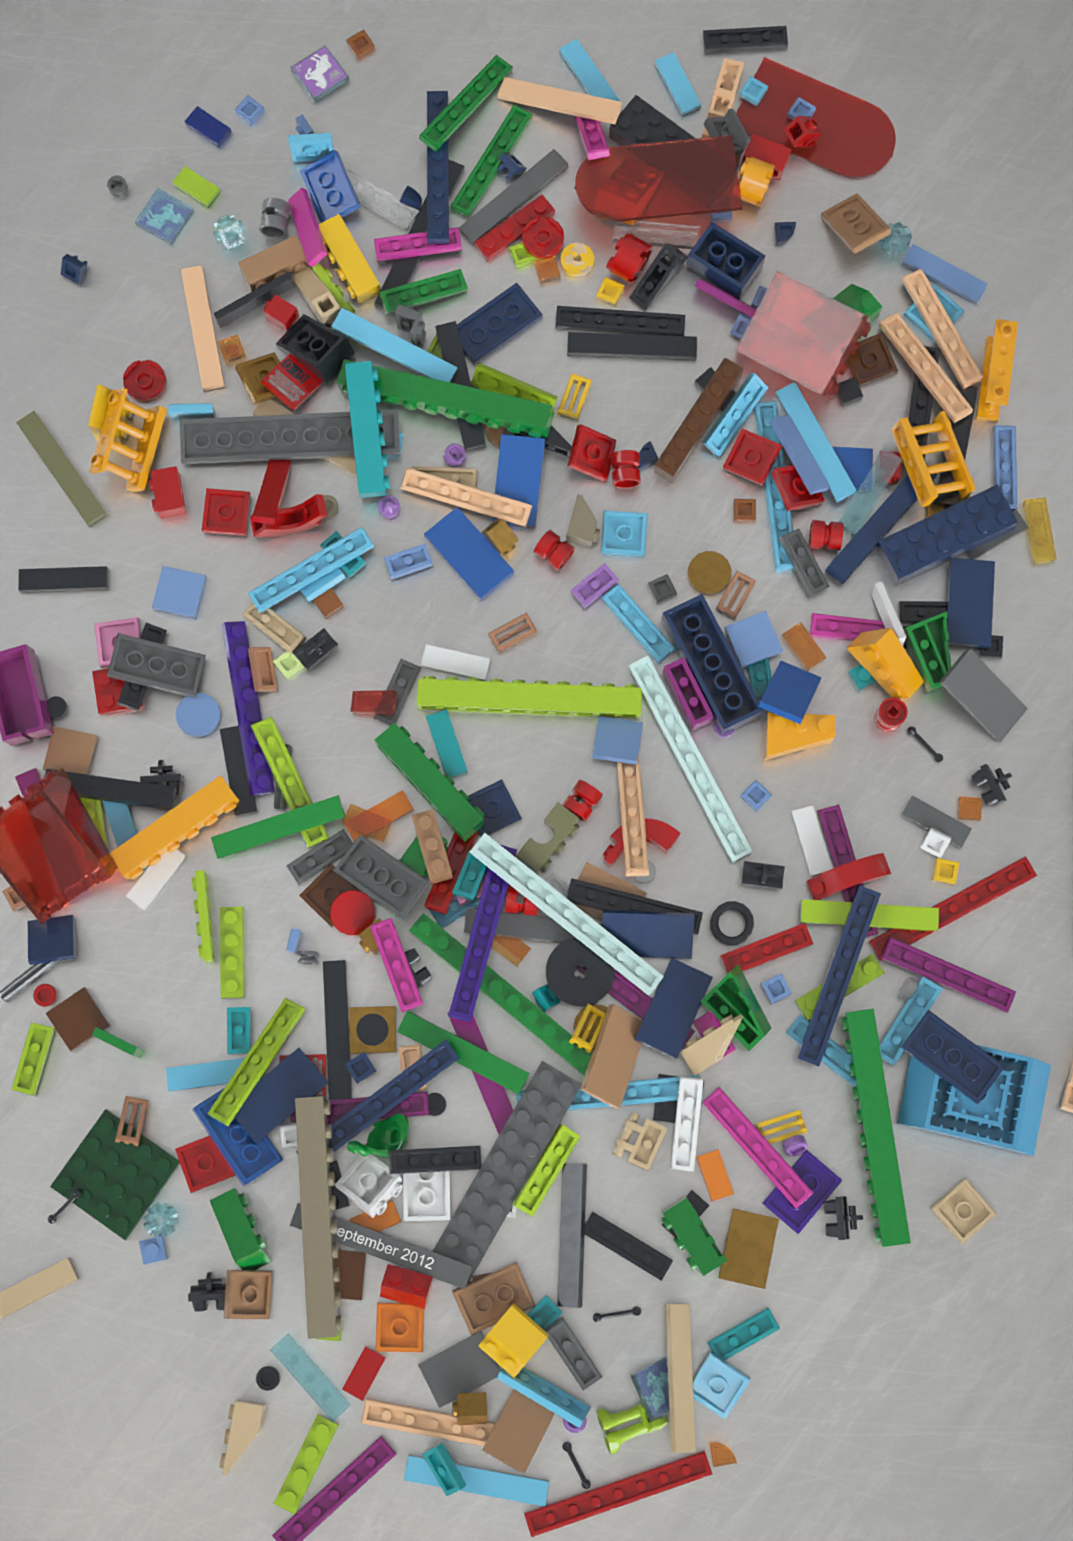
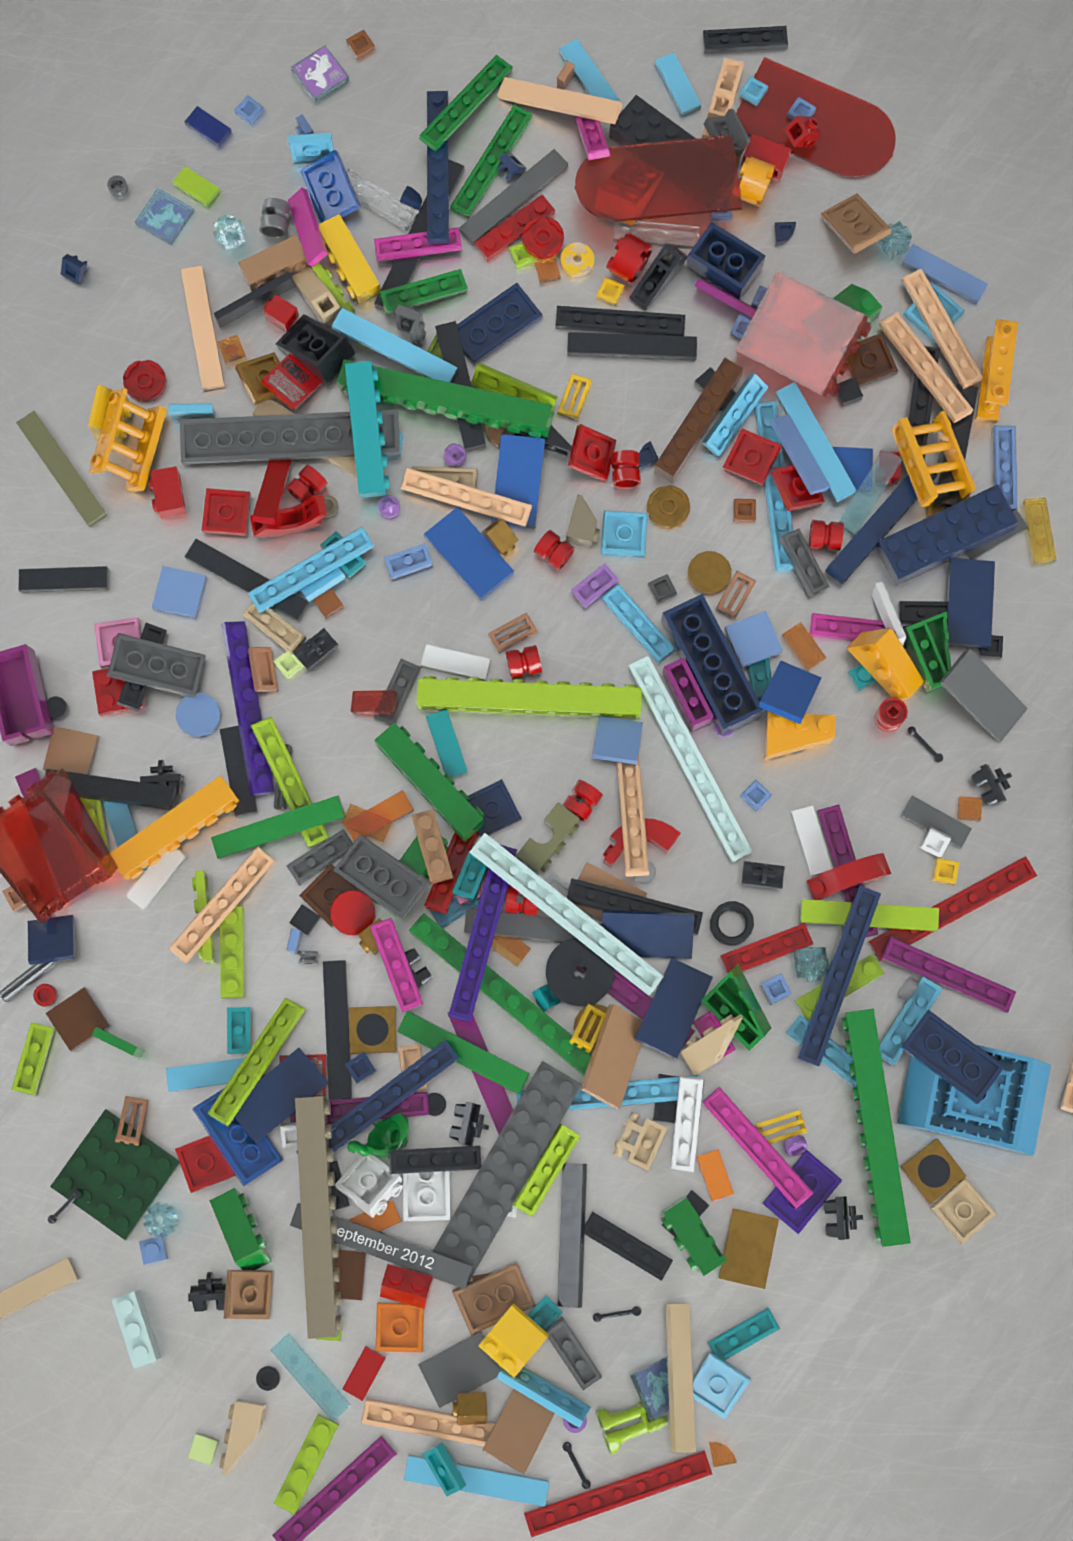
(136, 1329): none -> light aqua brick
(203, 1449): none -> yellowish green tile
(221, 904): none -> light nougat tile
(240, 576): none -> black tile
(305, 920): none -> black tile
(307, 484): none -> red wheel
(471, 1124): none -> black hips
(523, 662): none -> red wheel
(565, 75): none -> nougat tile
(668, 507): none -> pearl gold tile
(811, 963): none -> clear light blue brick
(933, 1171): none -> pearl gold tile

